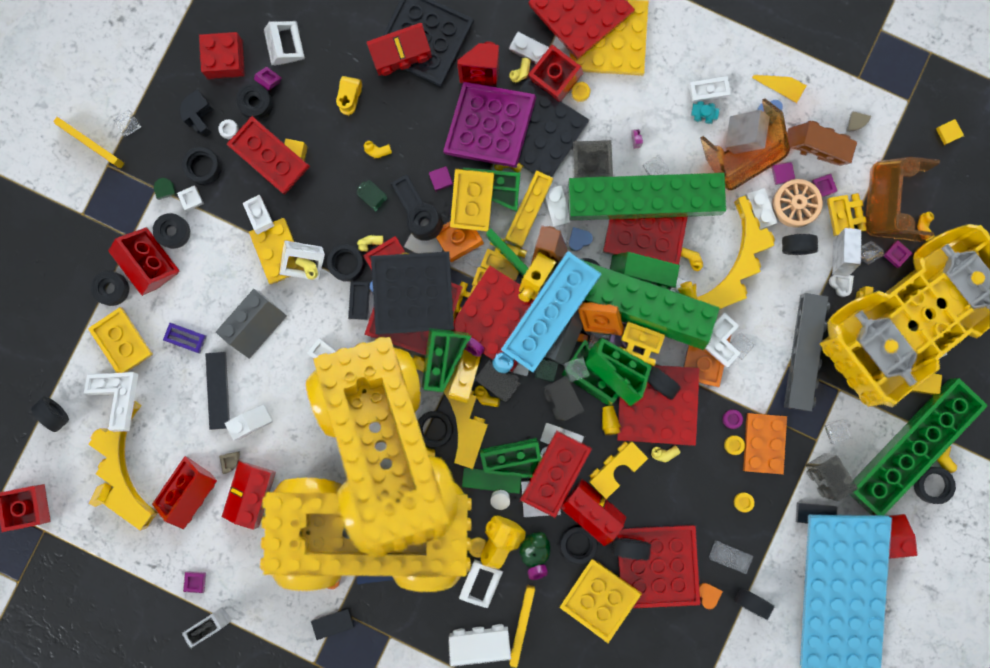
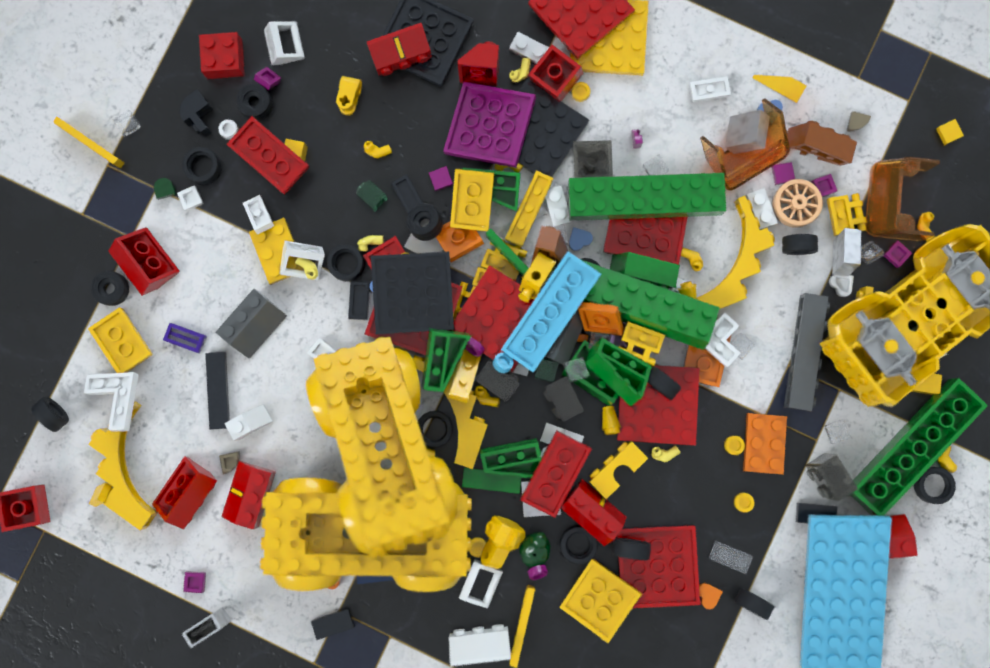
(163, 223): black tyre -> none
(500, 499): white tile -> none
(705, 111): teal piece -> none
(732, 419): magenta tile -> none

